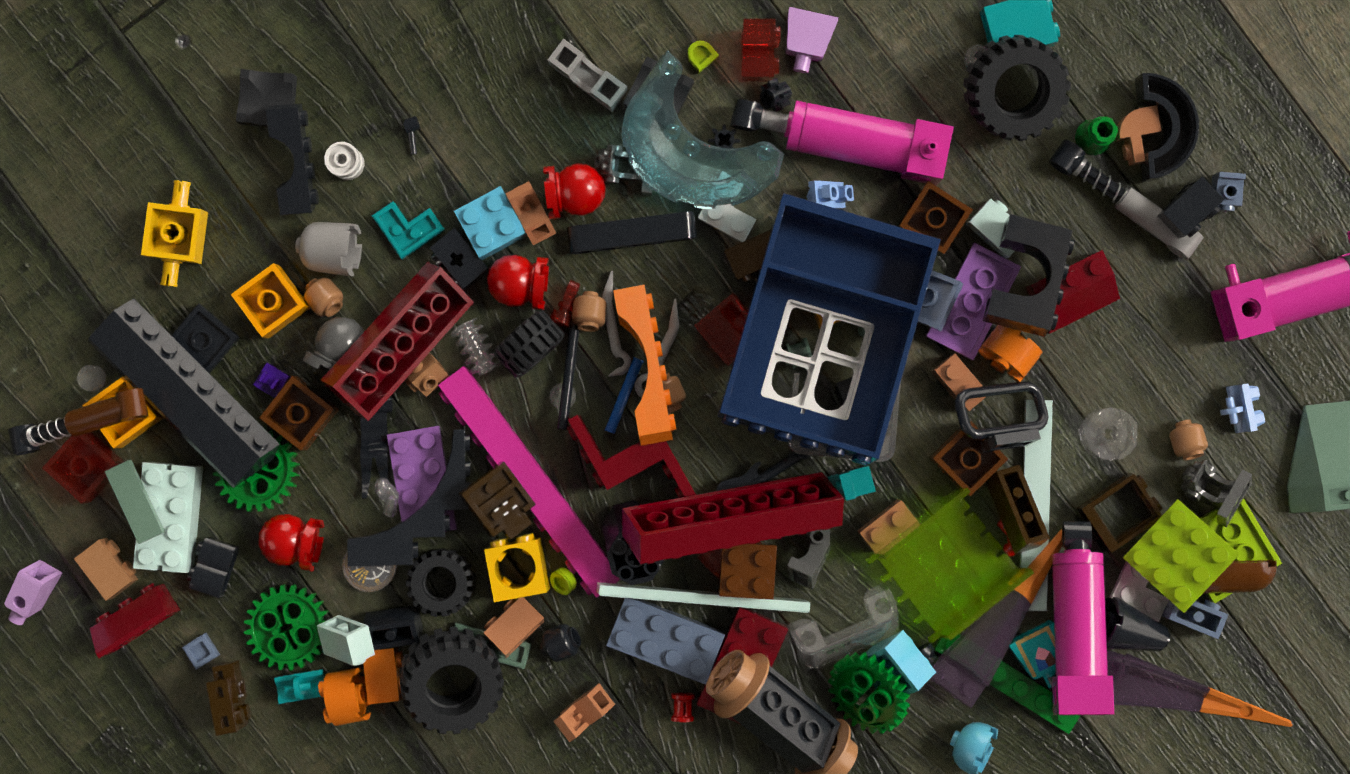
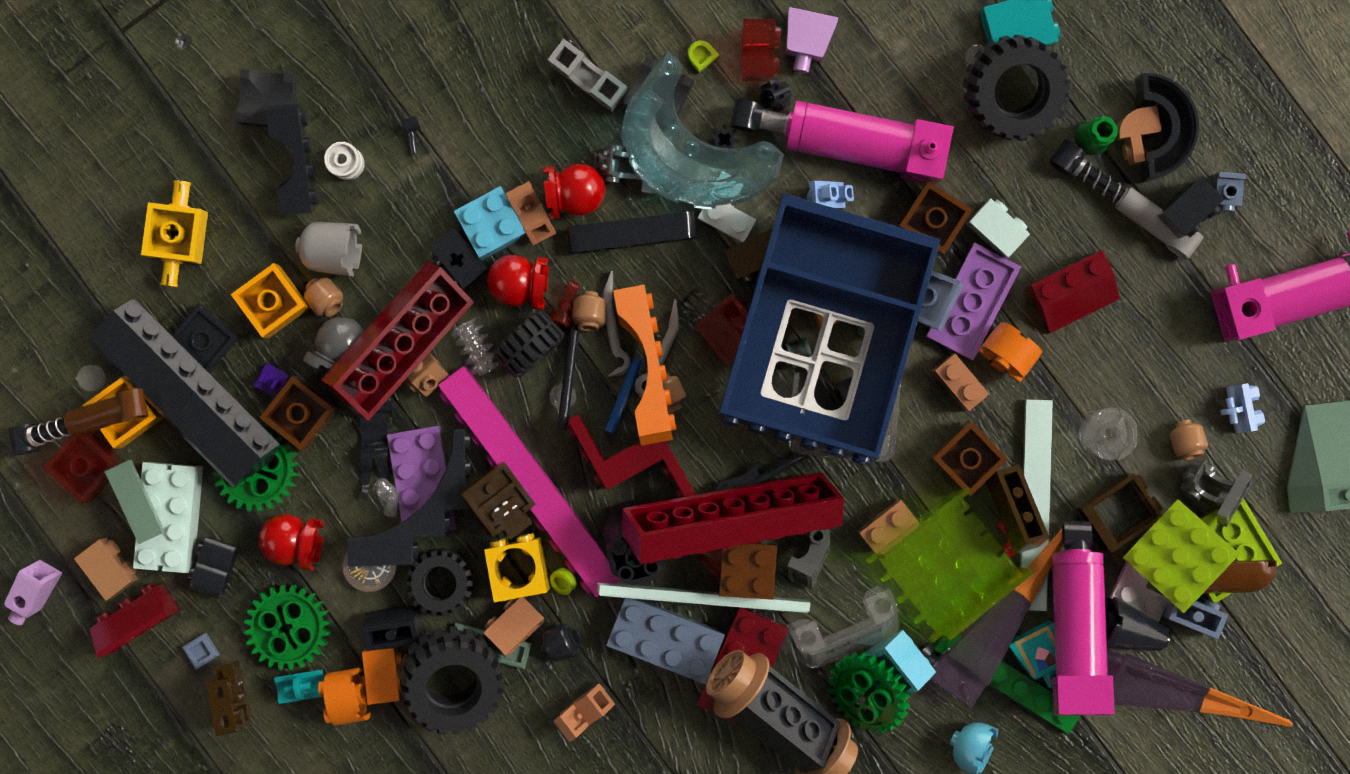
(346, 640): light aqua brick -> none
(405, 235): teal tile -> none
(682, 707): red bush -> none
(853, 482): teal brick -> none
(1003, 436): black bar -> none
(1050, 247): black arch -> none

